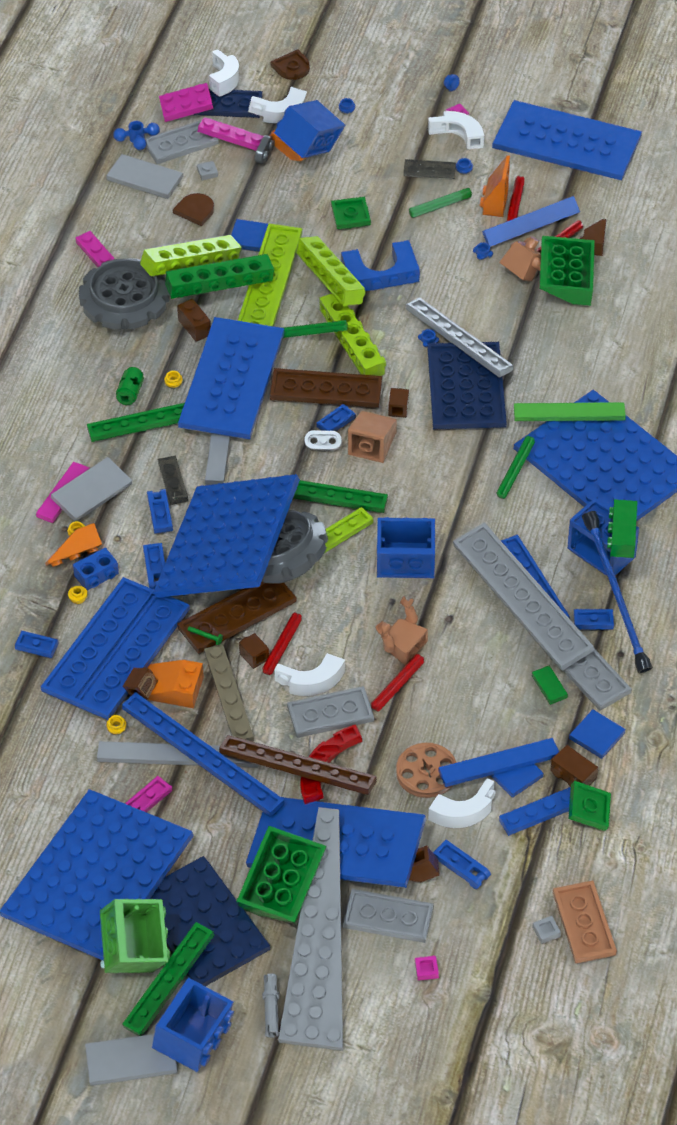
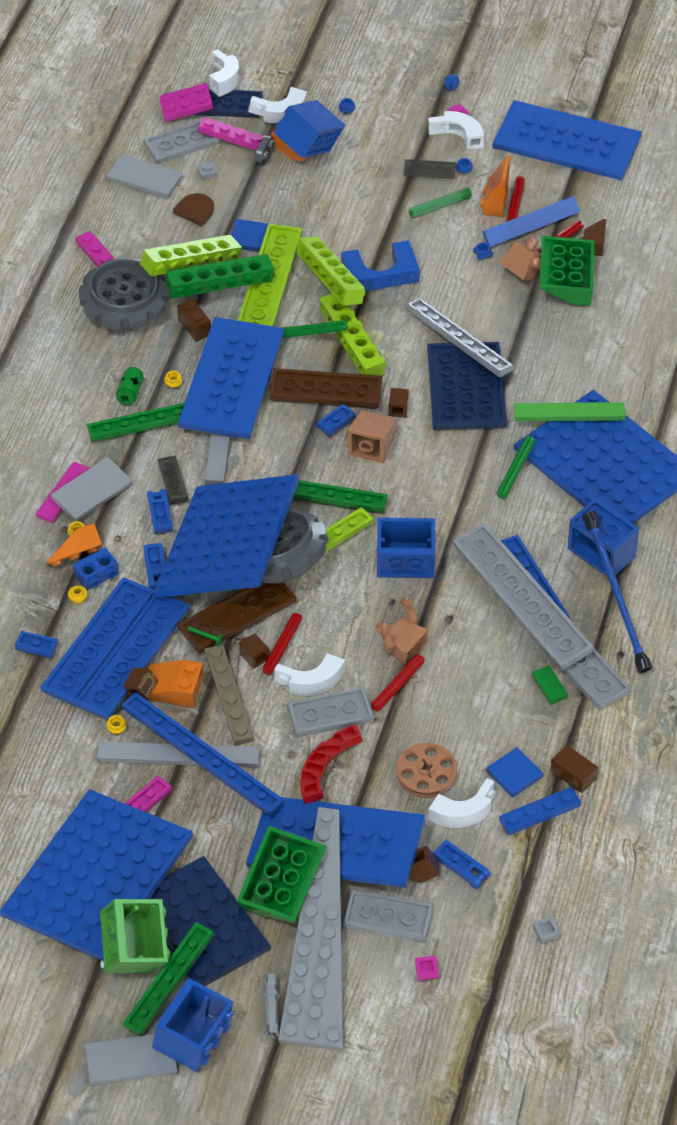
(136, 133): blue piece -> none
(292, 65): reddish brown tile -> none
(298, 764): reddish brown plate -> none
(323, 440): white plate -> none
(350, 213): green plate -> none
(428, 336): blue plate -> none
(498, 762): blue tile -> none
(584, 922): nougat plate -> none
(589, 805): green plate -> none
(593, 618): blue plate -> none
(597, 734): blue tile -> none
(622, 528): green brick -> none

